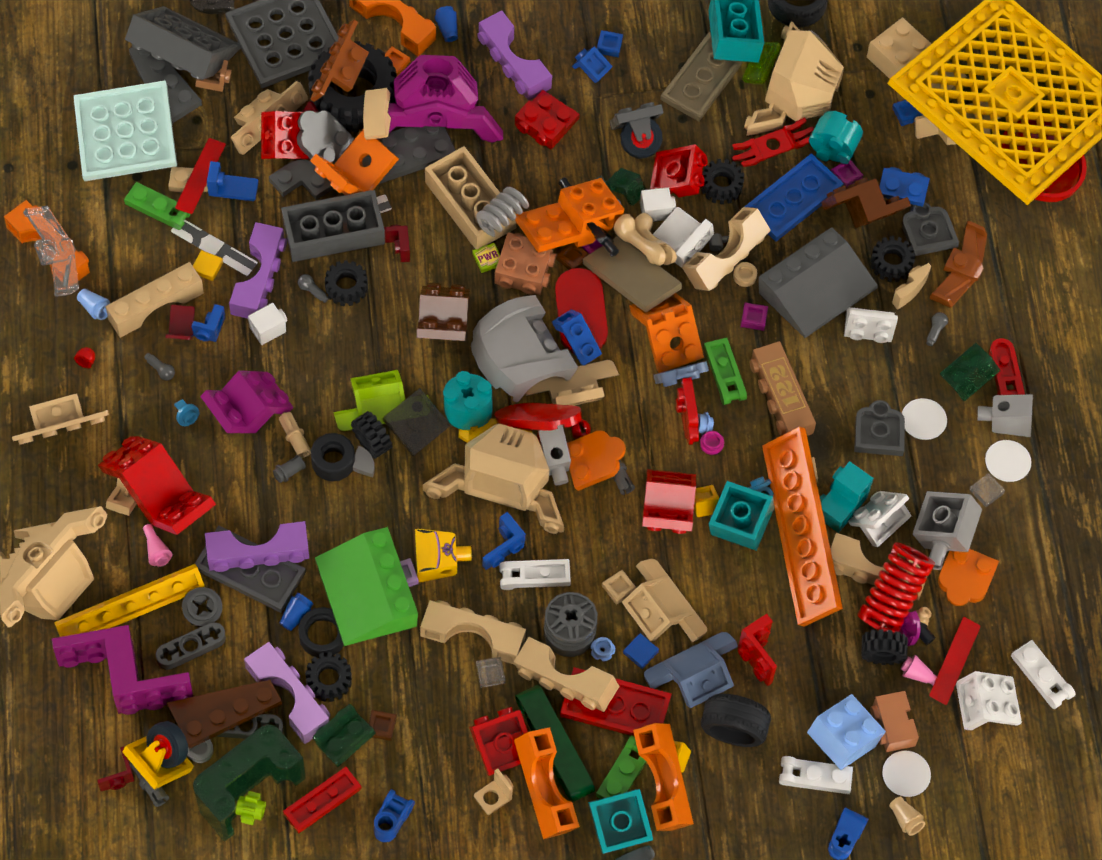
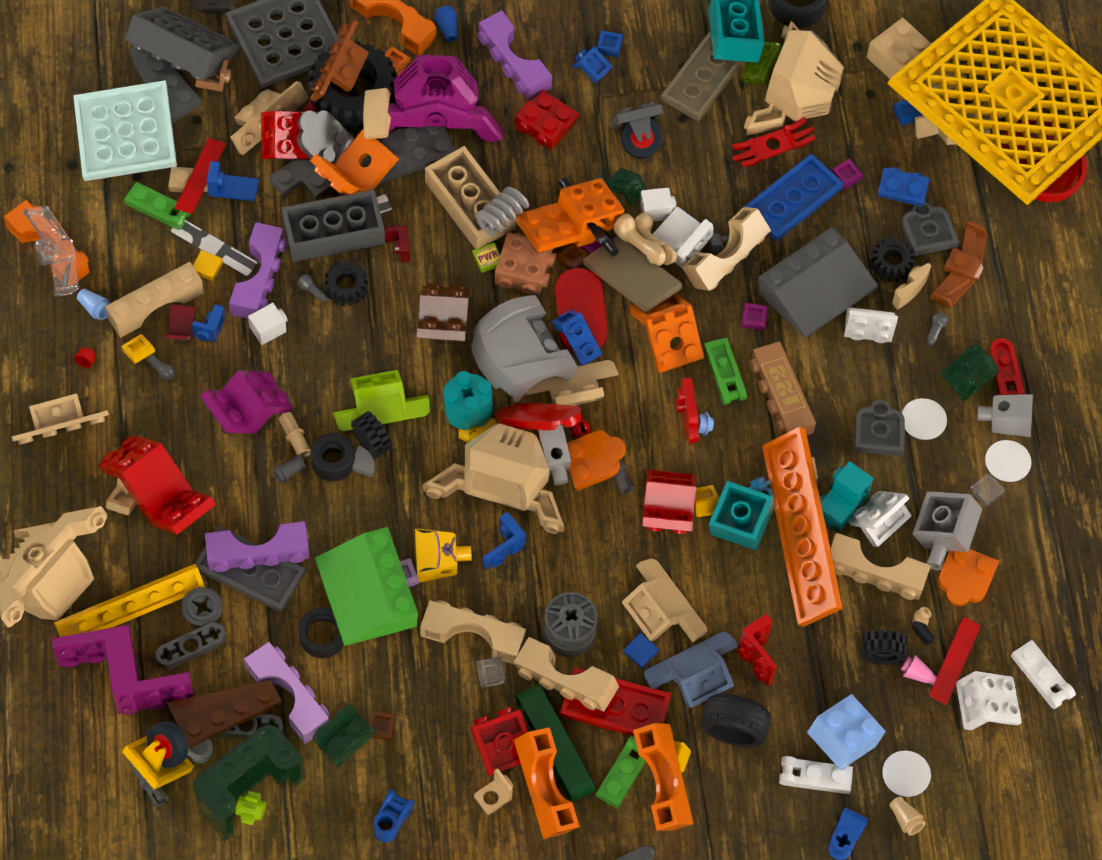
(117, 780): dark red bracket -> none
(138, 348): none -> yellow tile
(157, 551): bright pink cone -> none
(187, 413): dark azure plate -> none
(295, 611): blue cone -> none
(322, 800): red plate -> none
(329, 662): black tyre -> none
(416, 422): clear smoke tile -> none
(535, 573): white plate -> none
(605, 643): light blue plate -> none
(618, 586): tan tile -> none
(620, 821): teal brick -> none
(679, 170): red plate -> none
(690, 371): sand blue plate -> none
(712, 443): dark pink plate -> none
(725, 170): black tyre -> none
(745, 274): tan tile -> none
(835, 137): teal brick -> none
(865, 202): reddish brown bracket -> none
(888, 588): red piece -> none
(891, 714): nougat brick -> none
(911, 628): magenta tile -> none

